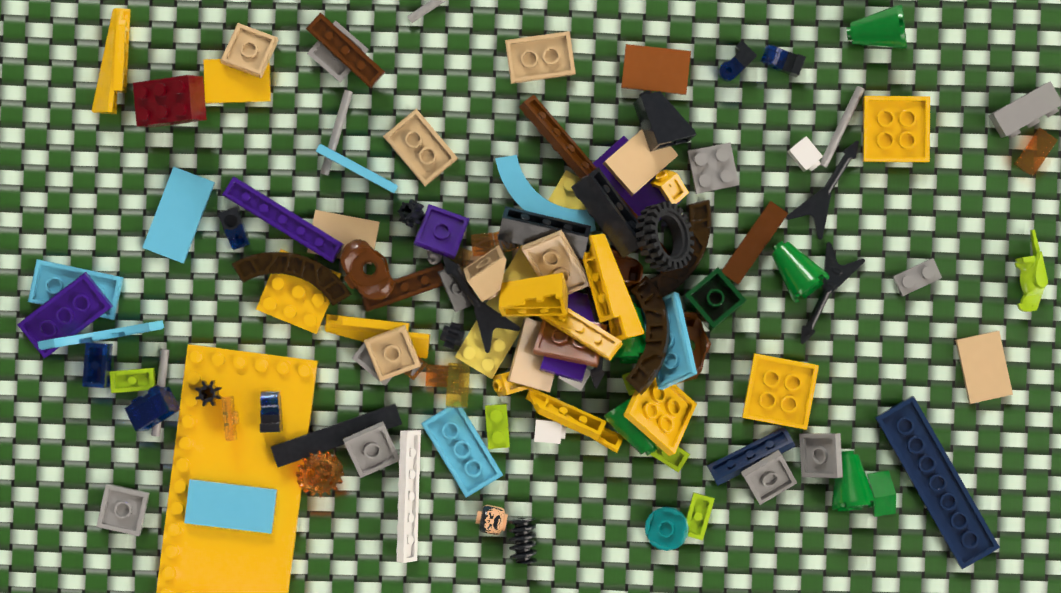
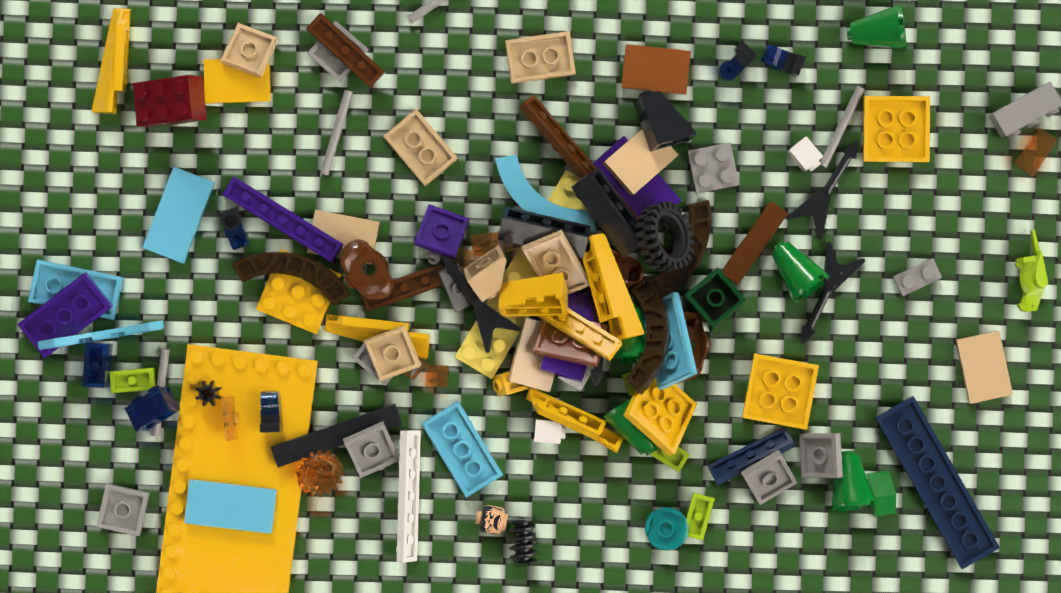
(356, 168): medium azure tile -> none
(411, 213): black gear -> none
(452, 335): black gear -> none
(457, 385): clear yellow plate -> none
(497, 426): lime plate -> none
(670, 186): yellow bracket -> none

